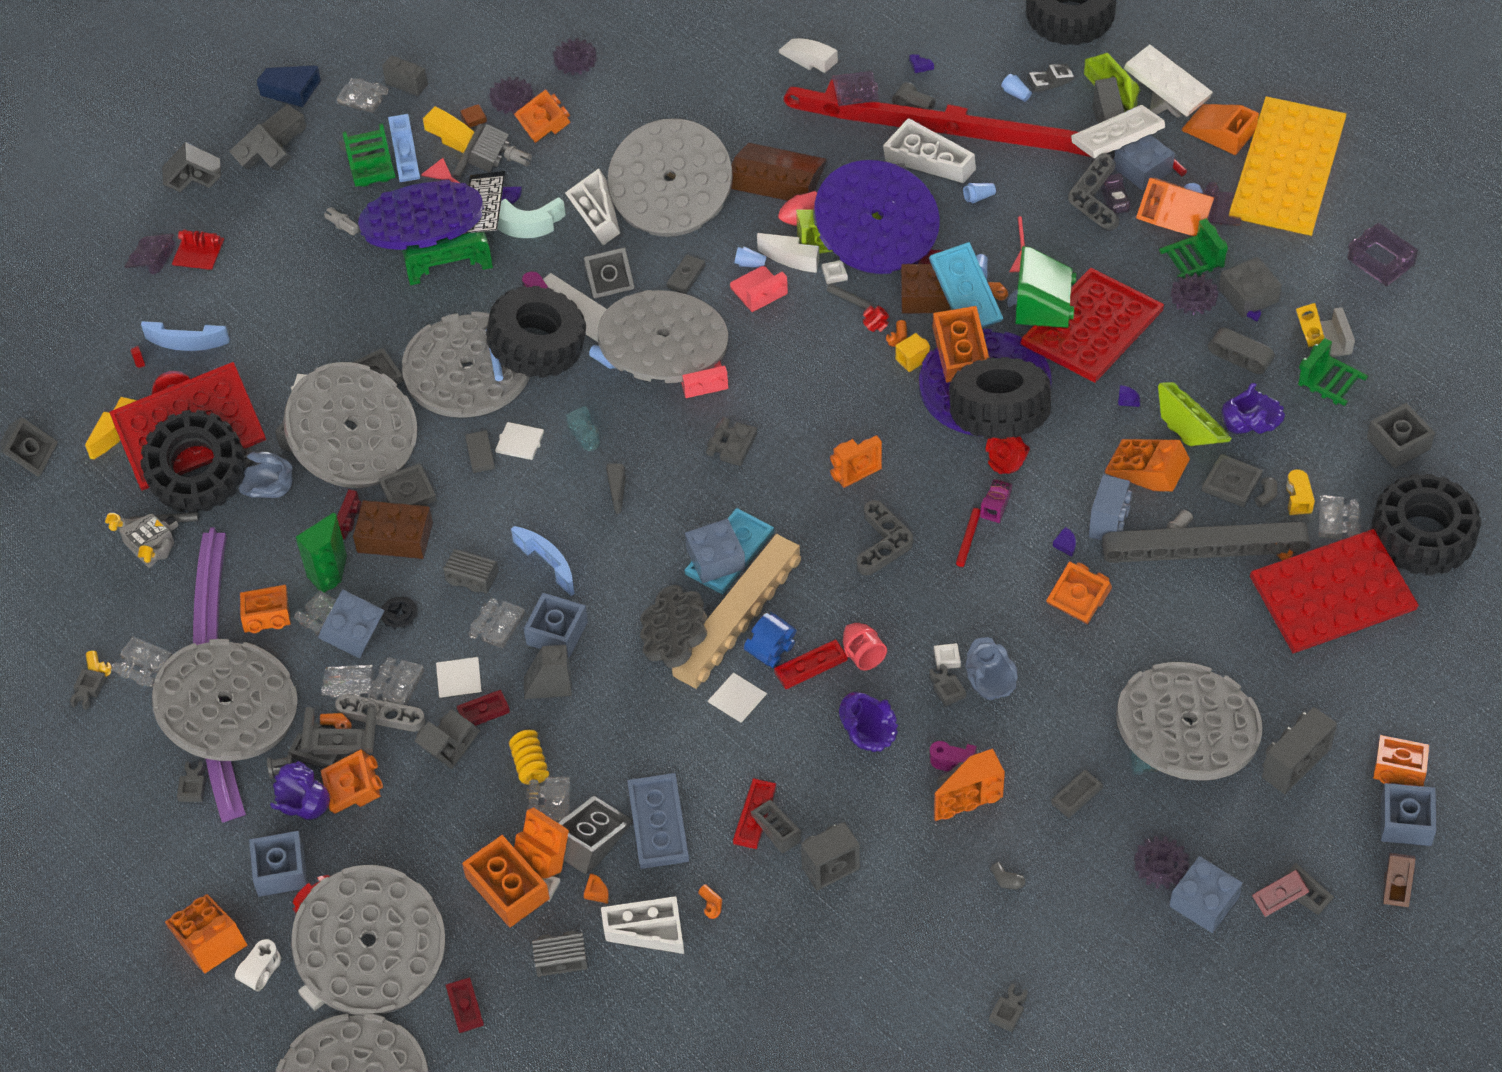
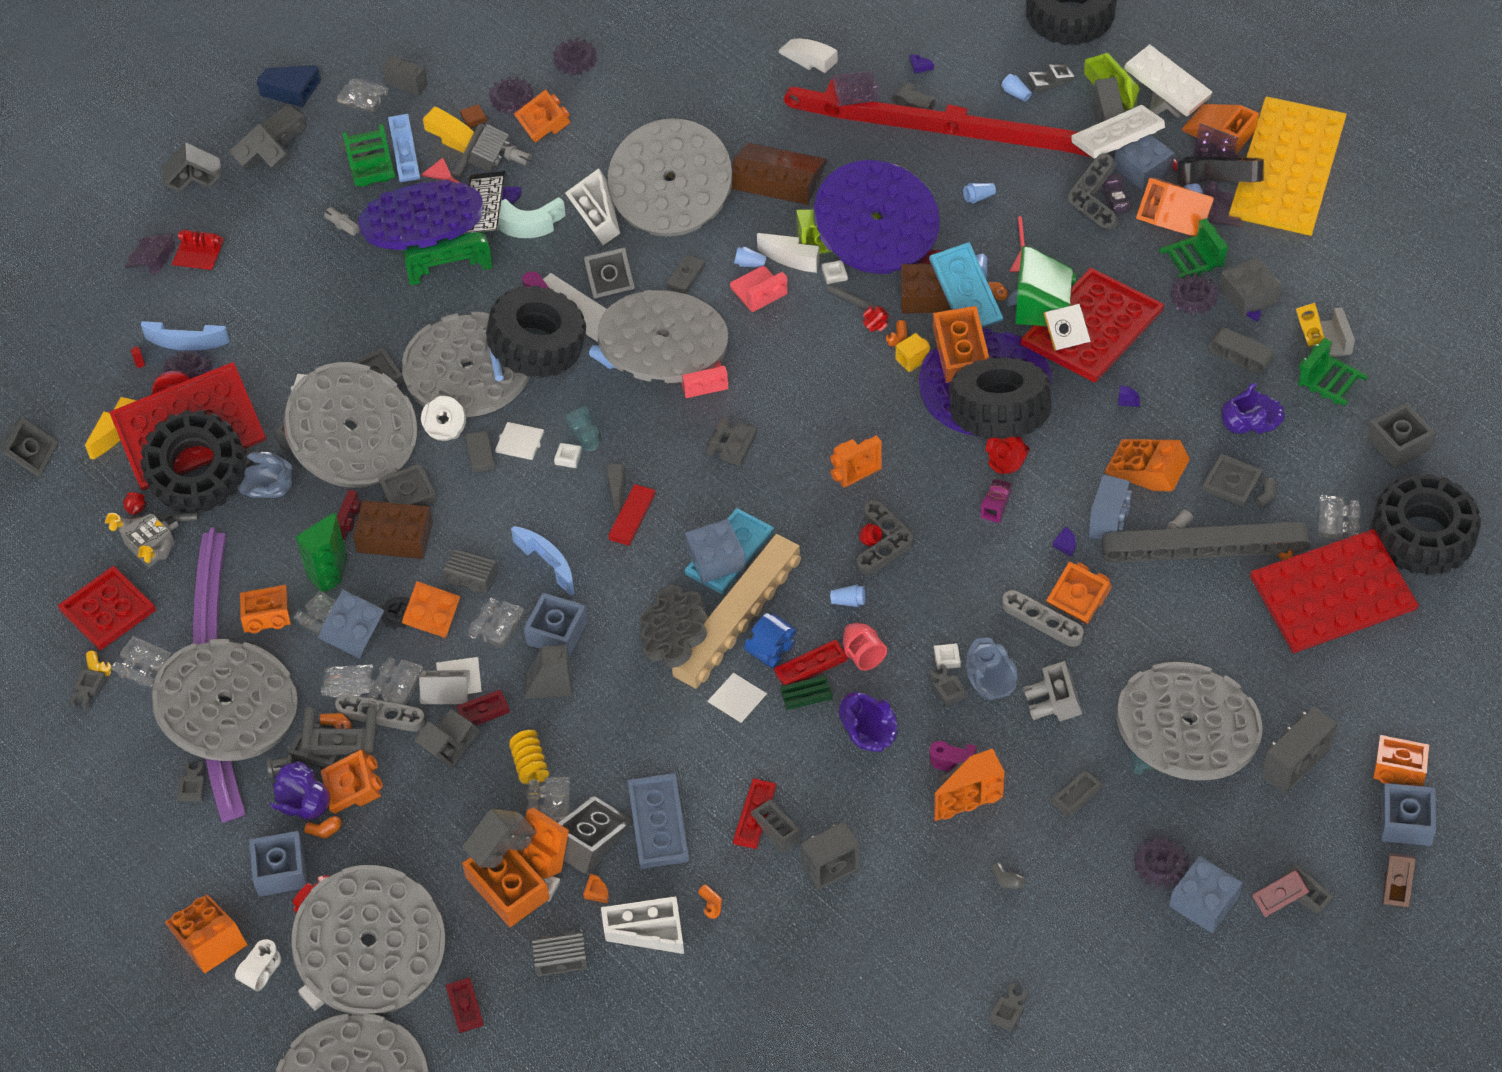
(106, 608): none -> red plate
(134, 503): none -> red plate
(188, 363): none -> clear purple gear
(324, 829): none -> orange arm
(431, 609): none -> orange plate
(437, 408): none -> white plate
(444, 686): none -> light grey panel
(497, 834): none -> dark grey brick
(568, 455): none -> white tile
(632, 515): none -> red tile
(798, 202): coral helmet -> none
(805, 689): none -> dark green tile
(849, 596): none -> light blue cone
(870, 534): none -> red plate
(929, 152): white wedge -> none
(968, 537): red bar -> none
(1039, 621): none -> light grey beam
(1062, 693): none -> light grey brick
(1067, 327): none -> white sticker
(1188, 417): lime wedge -> none
(1214, 143): none -> hinge
(1229, 169): none -> black beam
(1301, 494): yellow leg -> none
(1404, 253): clear purple window -> none

